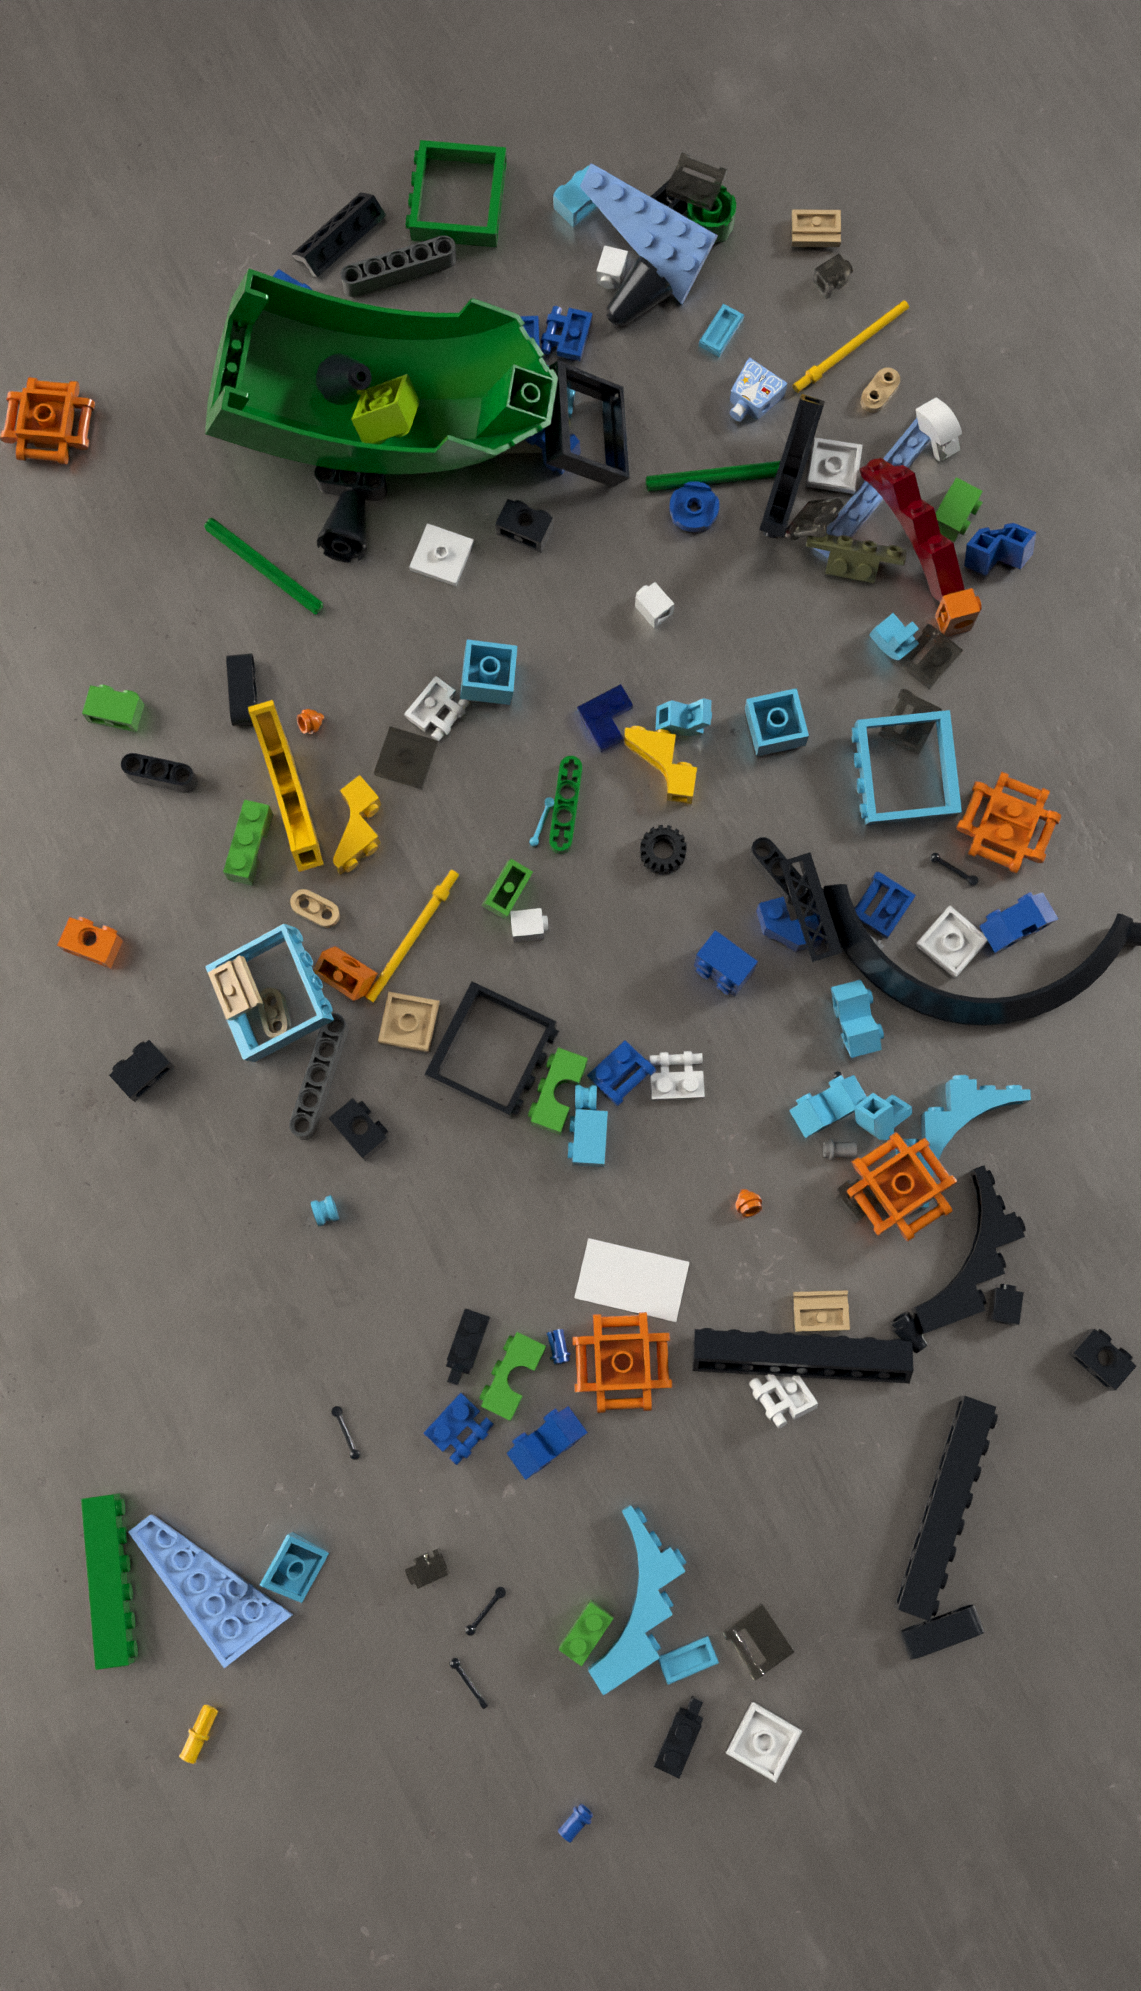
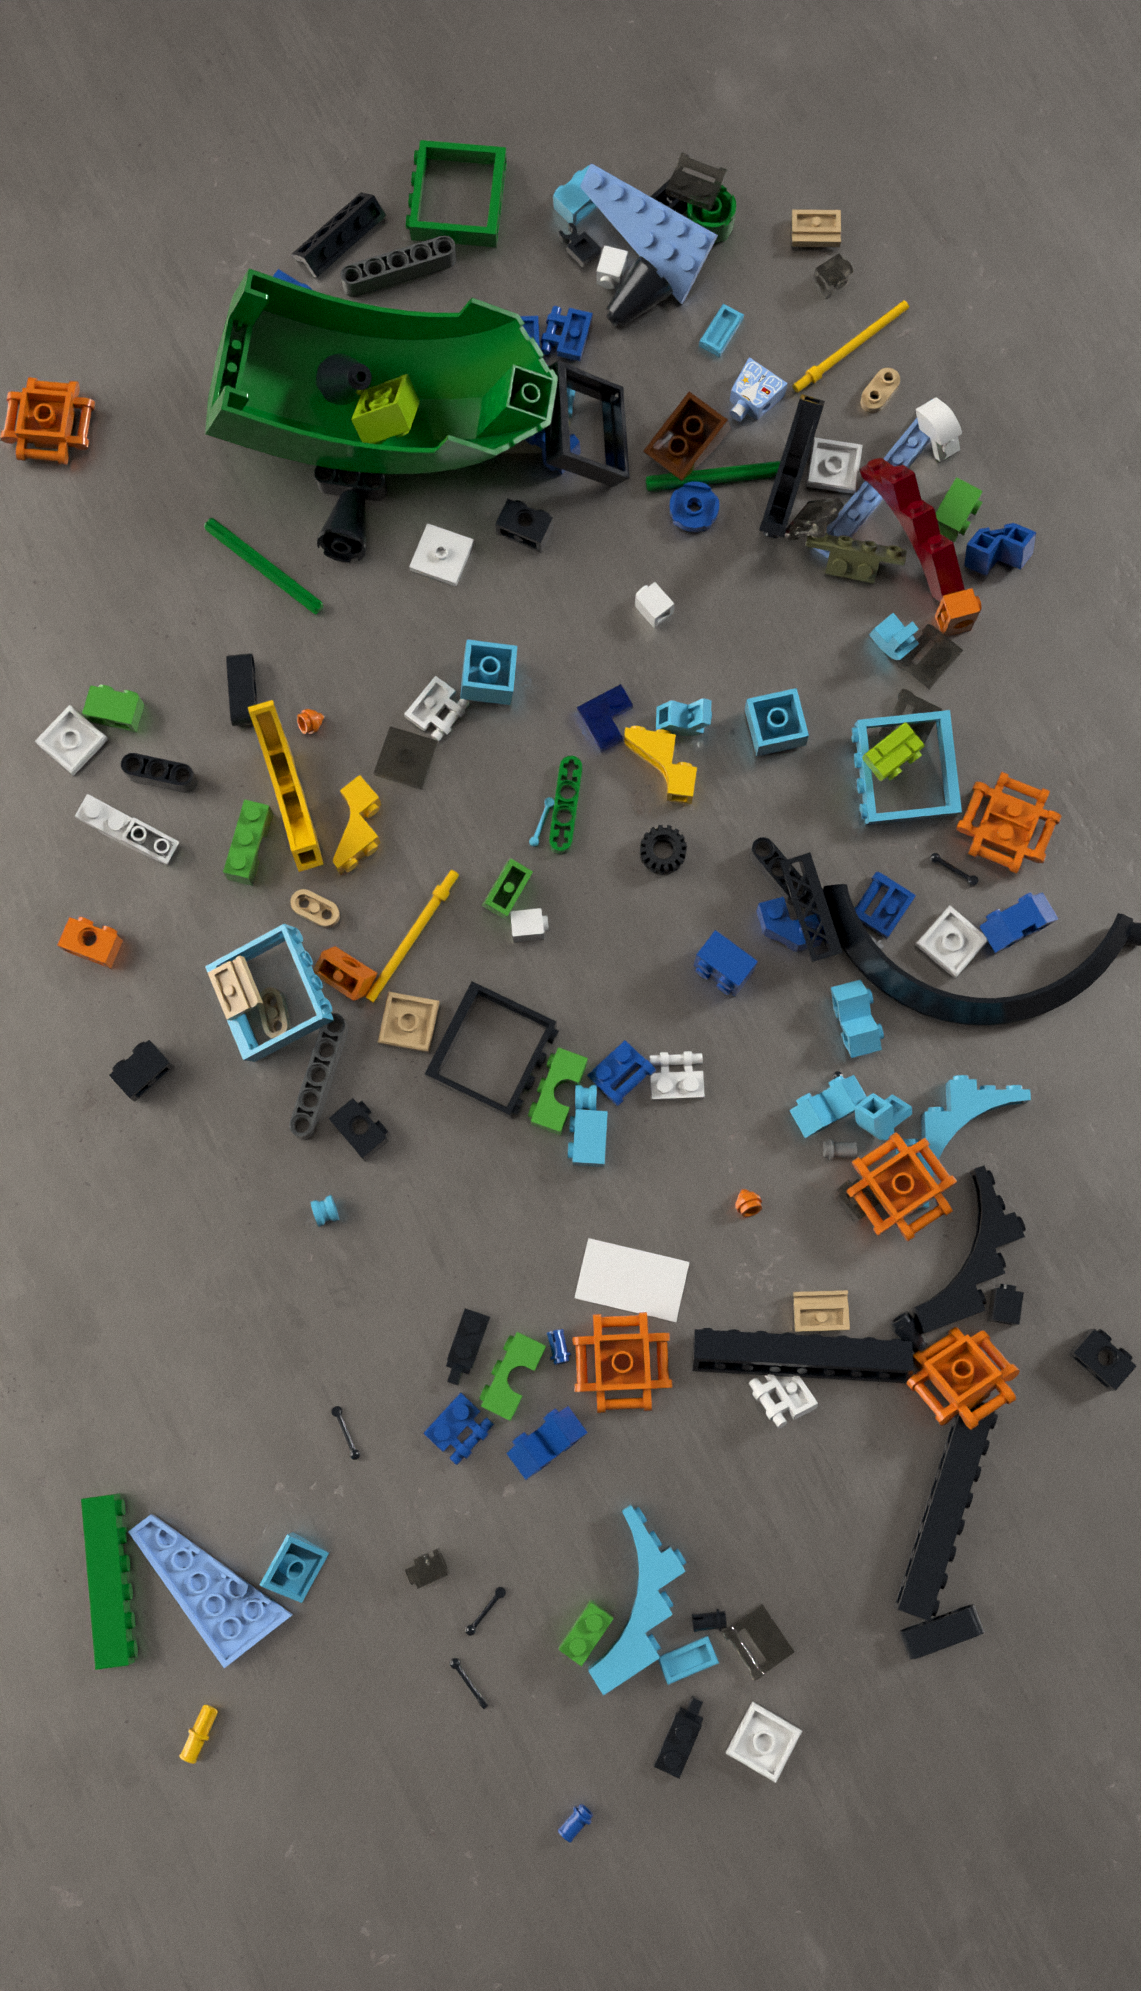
(71, 740): none -> white plate
(126, 830): none -> white slope
(581, 246): none -> black plate
(687, 436): none -> reddish brown slope
(709, 1621): none -> black pin
(893, 752): none -> lime brick
(963, 1376): none -> orange brick

